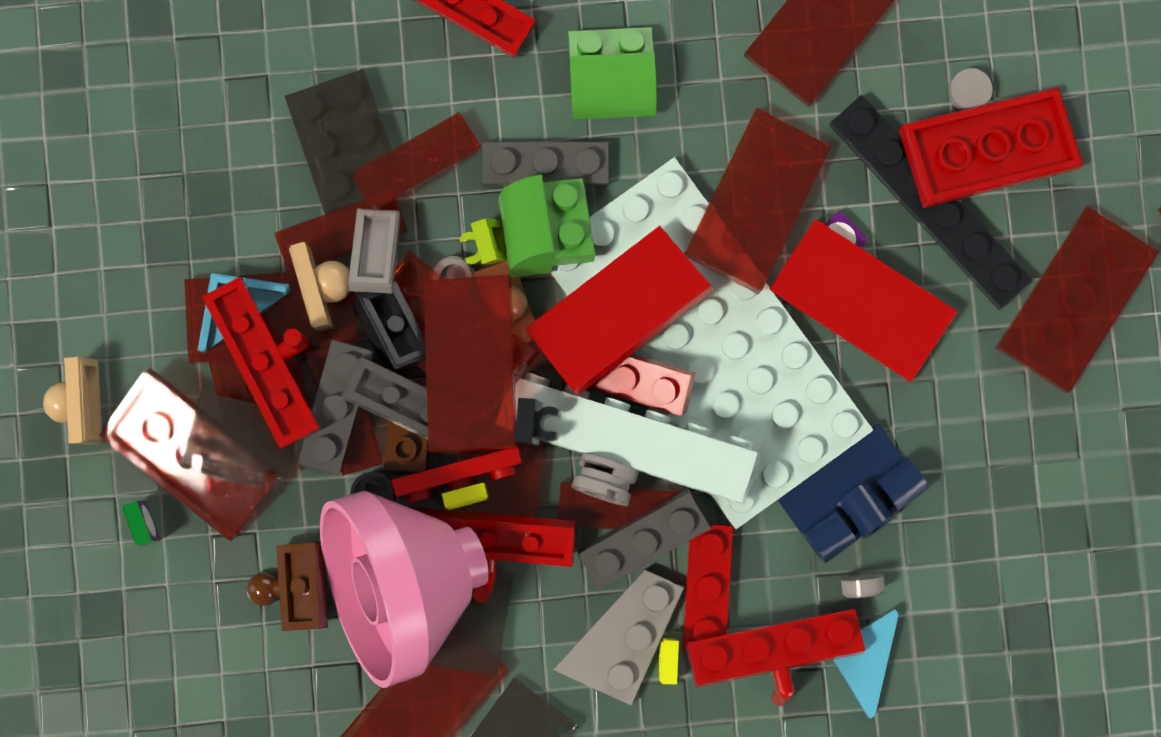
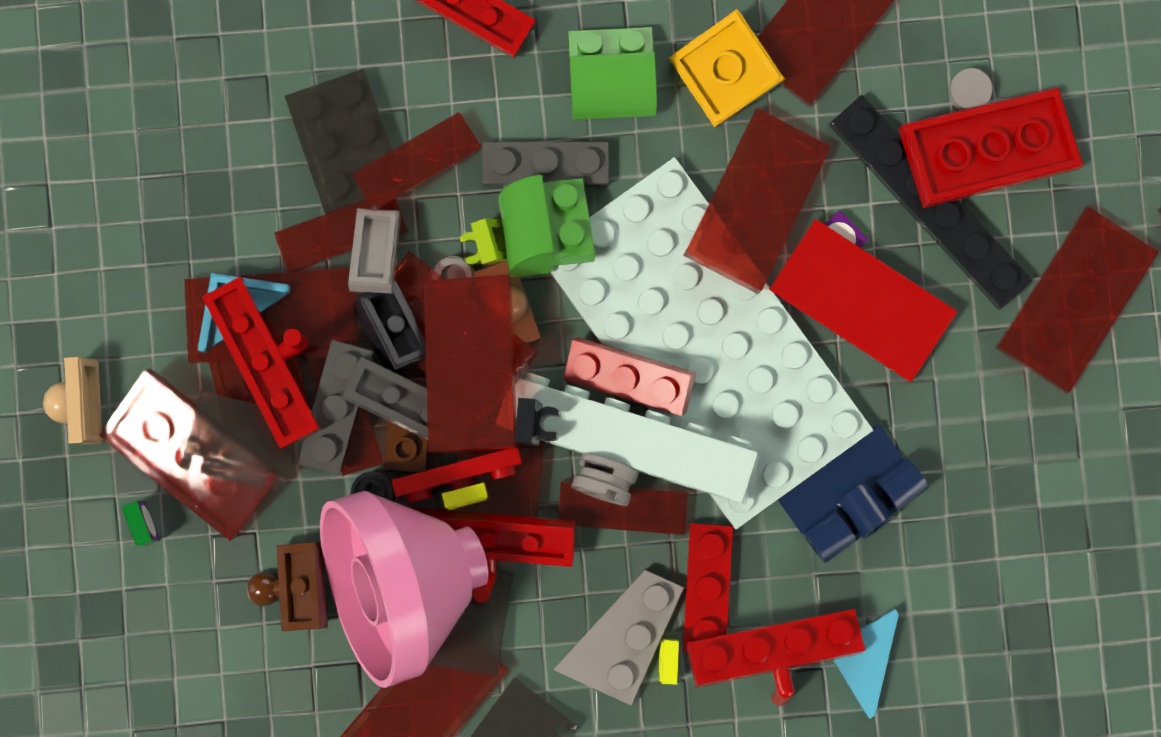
(319, 284): tan tile -> none
(618, 310): red tile -> none
(644, 539): dark grey plate -> none
(726, 68): none -> yellow tile
(863, 585): light grey tile -> none

